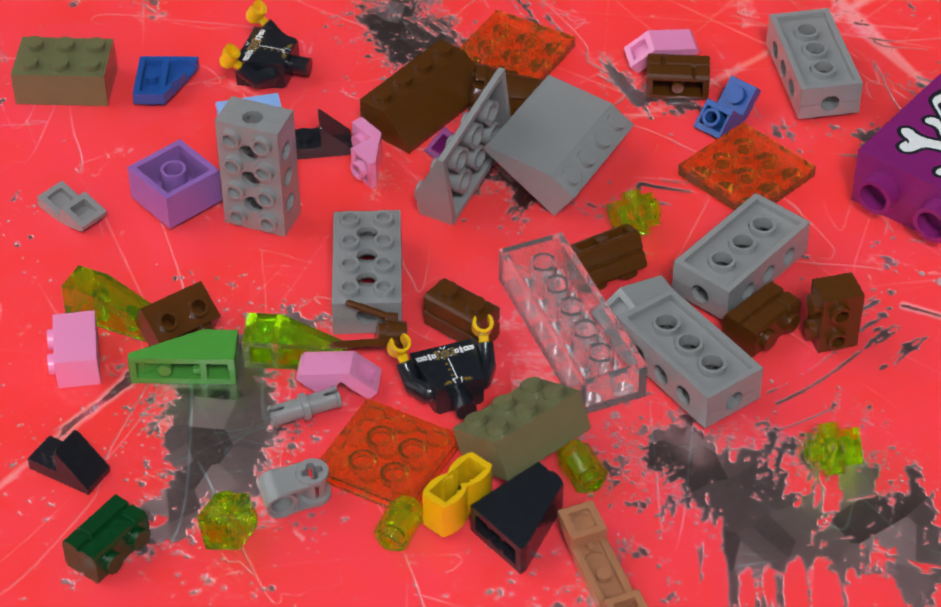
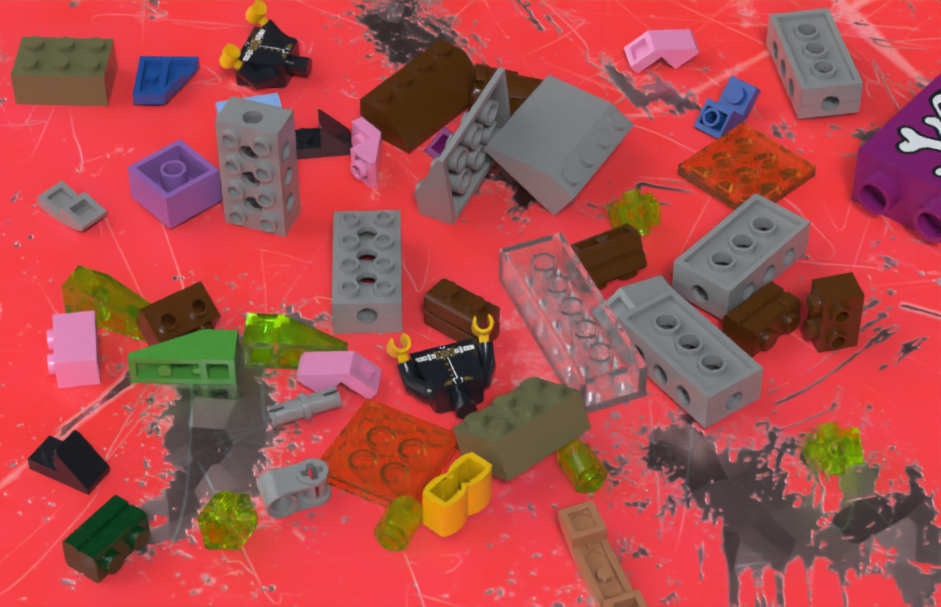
(384, 331): reddish brown plant -> none
(518, 45): clear orange plate -> none
(519, 515): black slope -> none
(678, 77): reddish brown brick -> none

